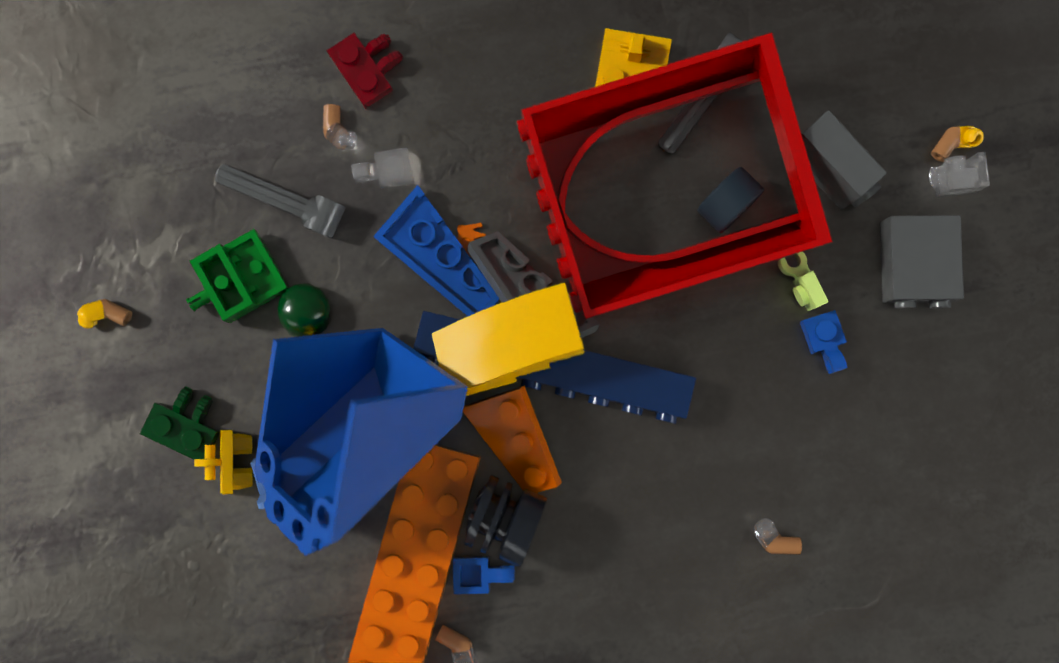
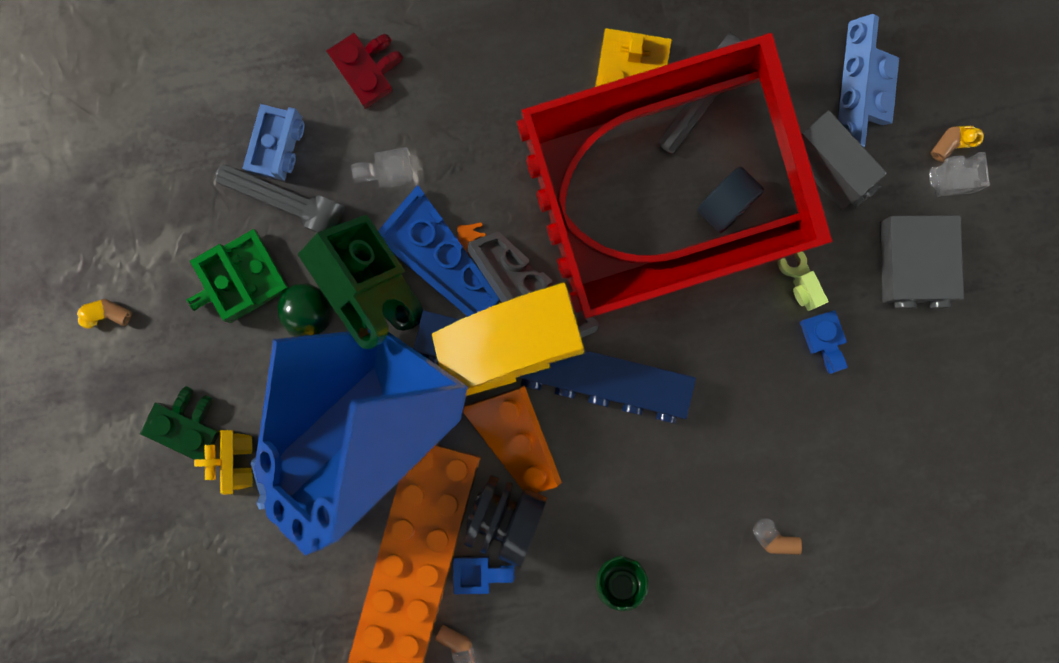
(273, 142): none -> medium blue bracket
(334, 131): clear arm -> none
(361, 280): none -> dark green brick
(621, 583): none -> dark green hair
(867, 80): none -> medium blue bracket

